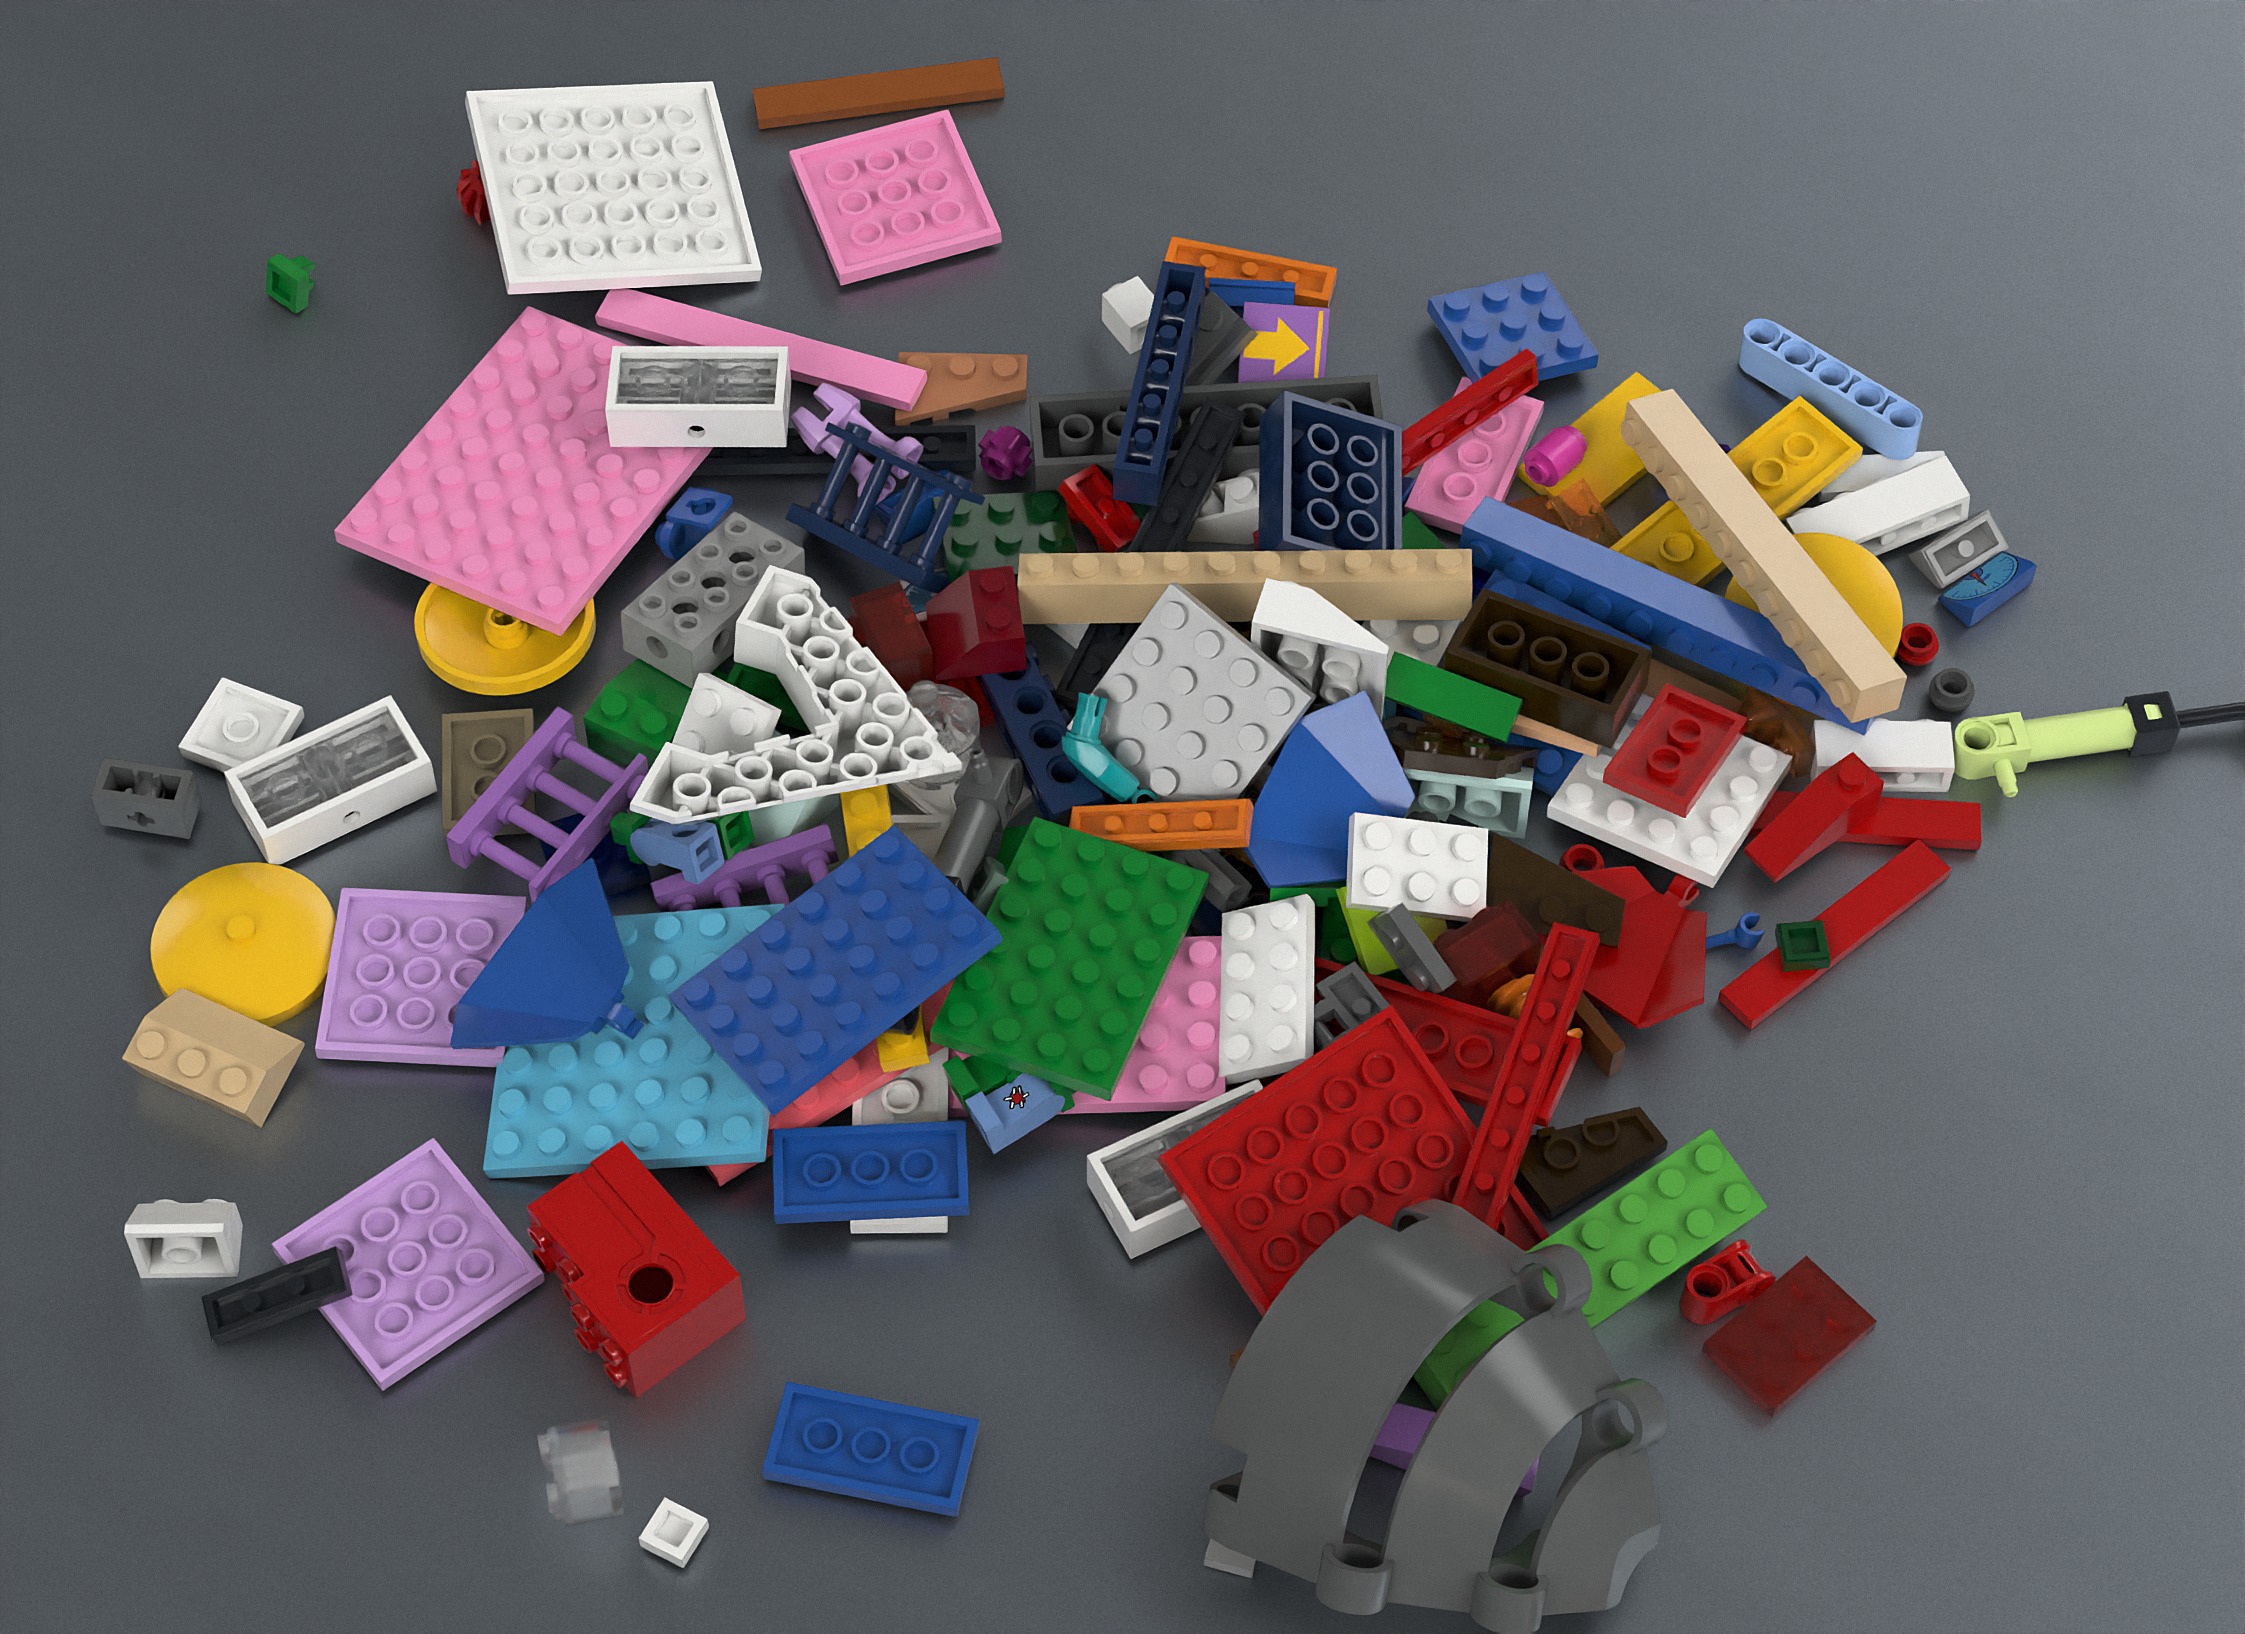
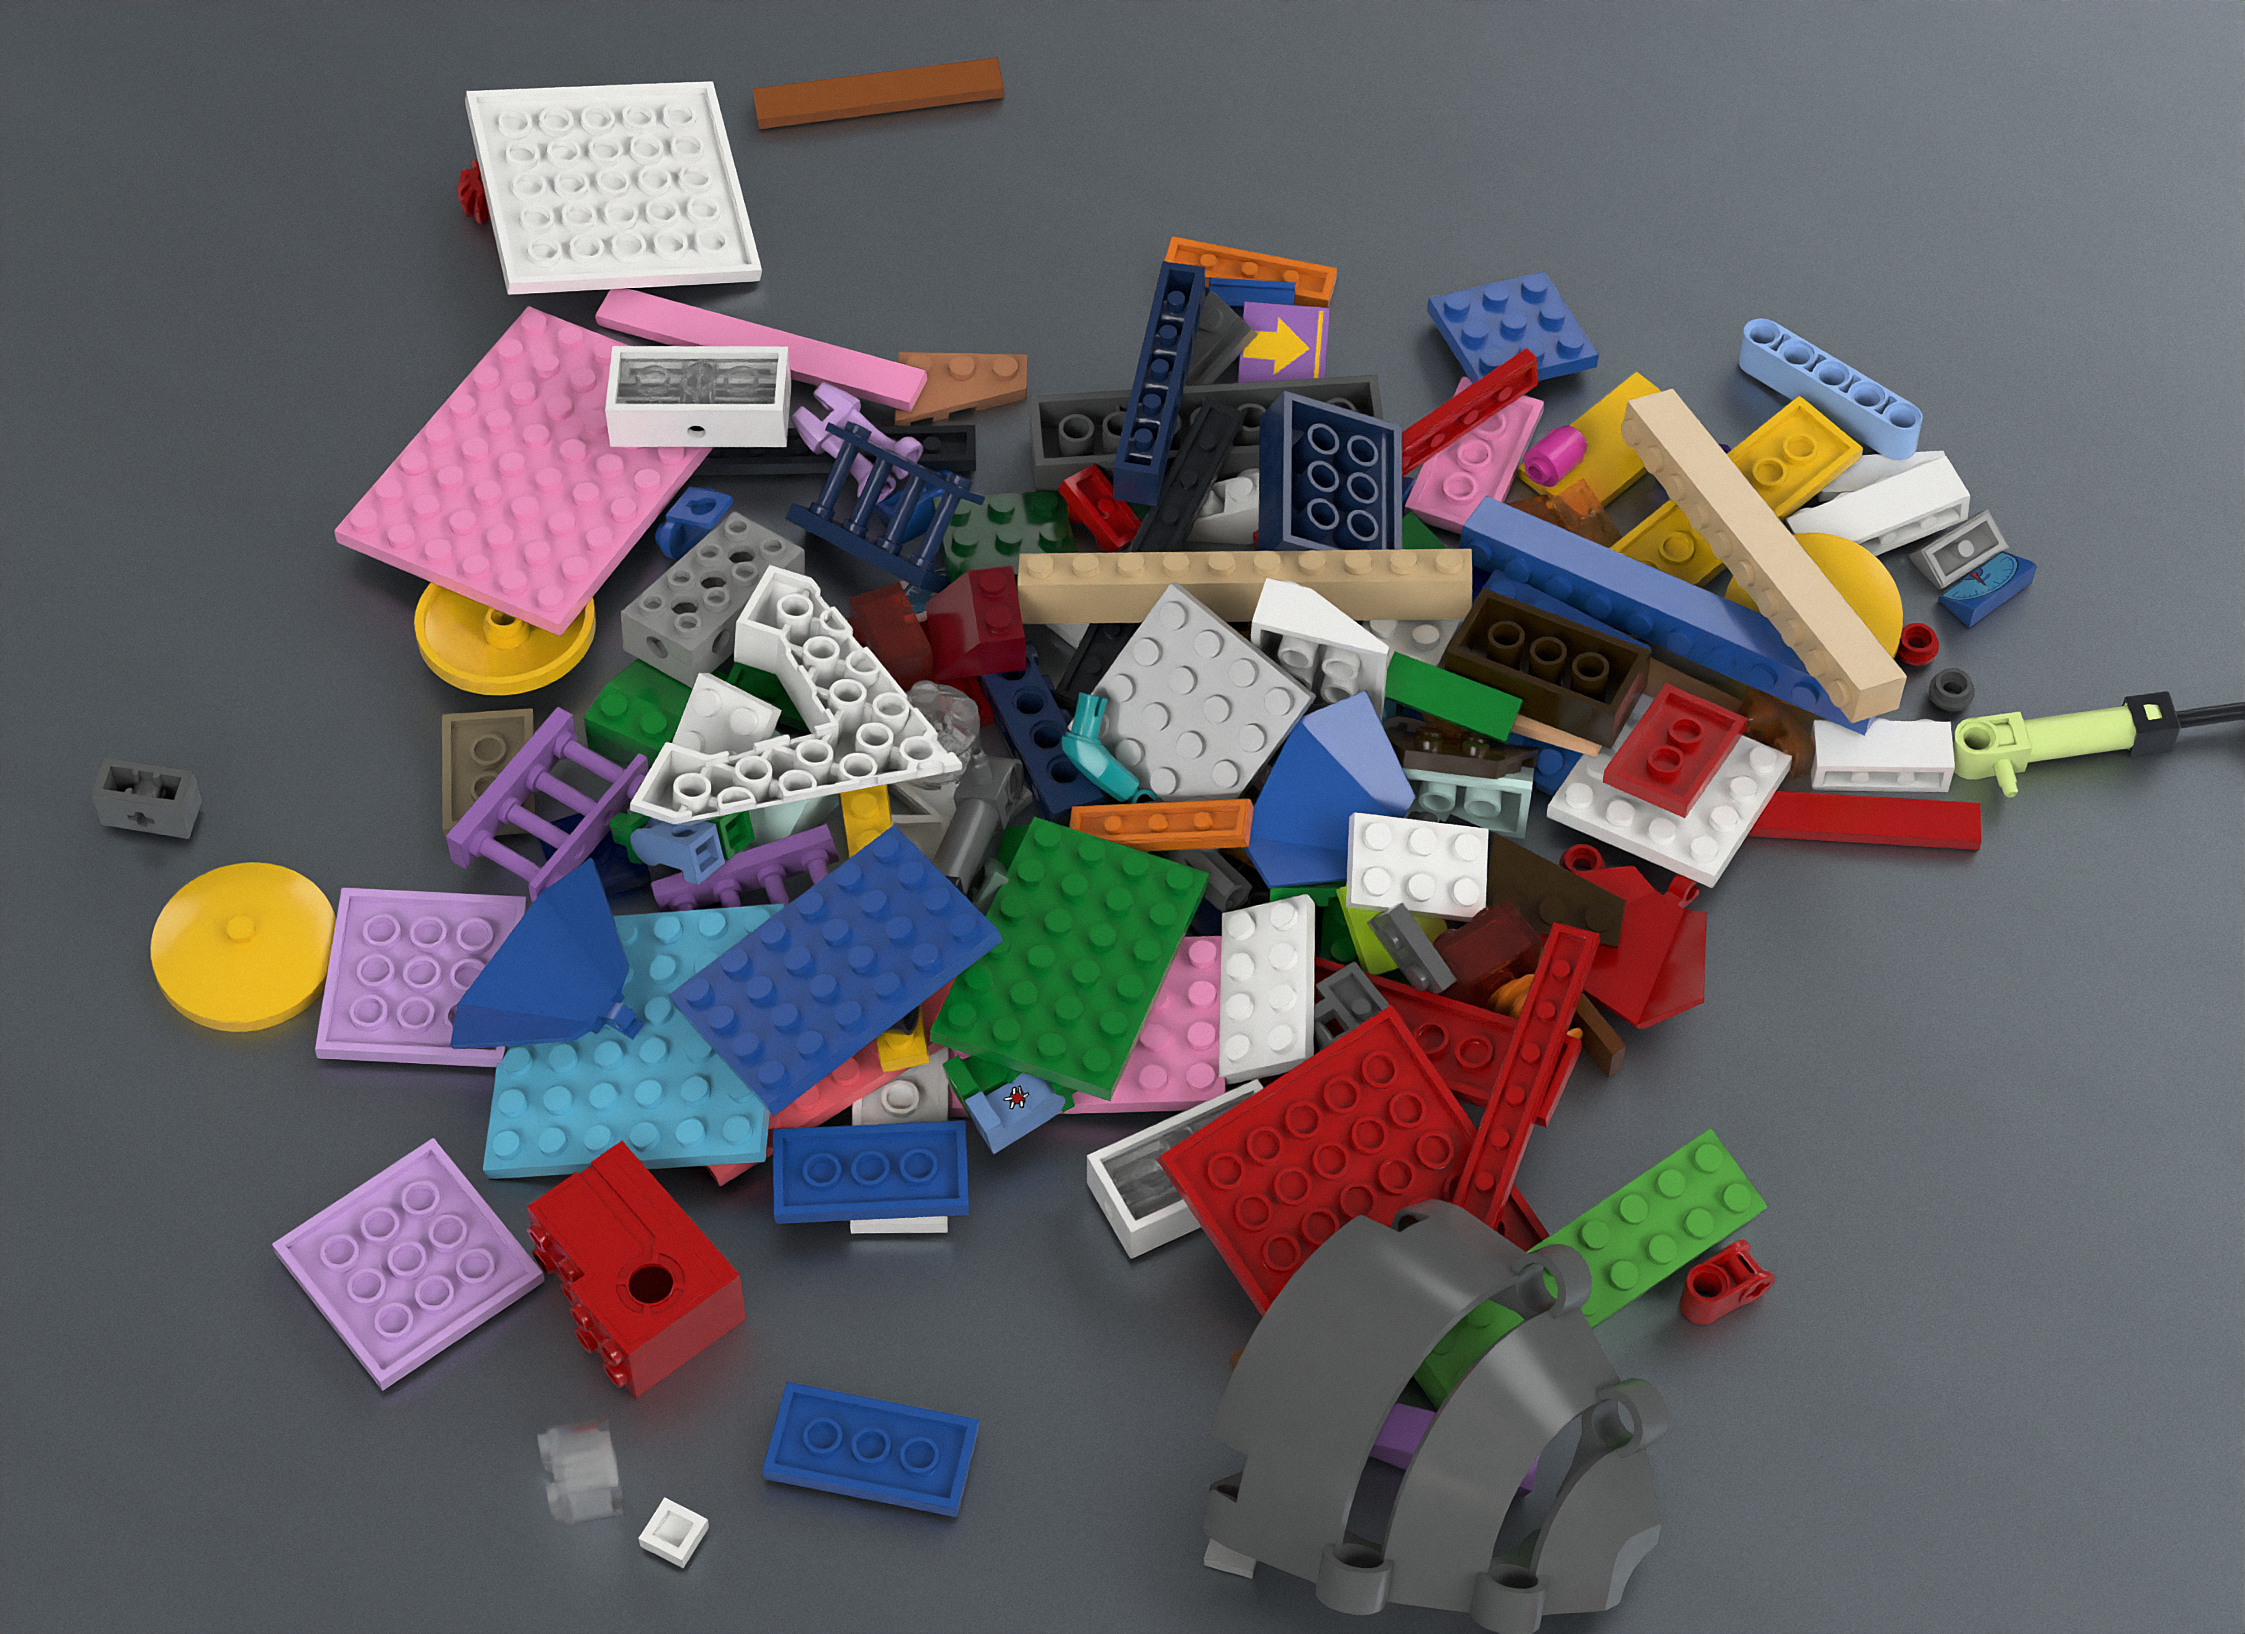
(185, 1239): white slope -> none
(214, 1055): tan slope -> none
(239, 726): white plate -> none
(276, 1295): black tile -> none
(289, 281): green tile -> none
(331, 781): brick -> none
(895, 197): bright pink plate -> none
(1005, 453): magenta gear -> none
(1127, 312): white brick -> none
(1582, 1159): dark brown wing -> none
(1740, 935): blue hand -> none
(1789, 1336): clear red plate -> none
(1802, 945): dark green tile -> none
(1817, 817): red slope -> none
(1846, 925): red tile -> none

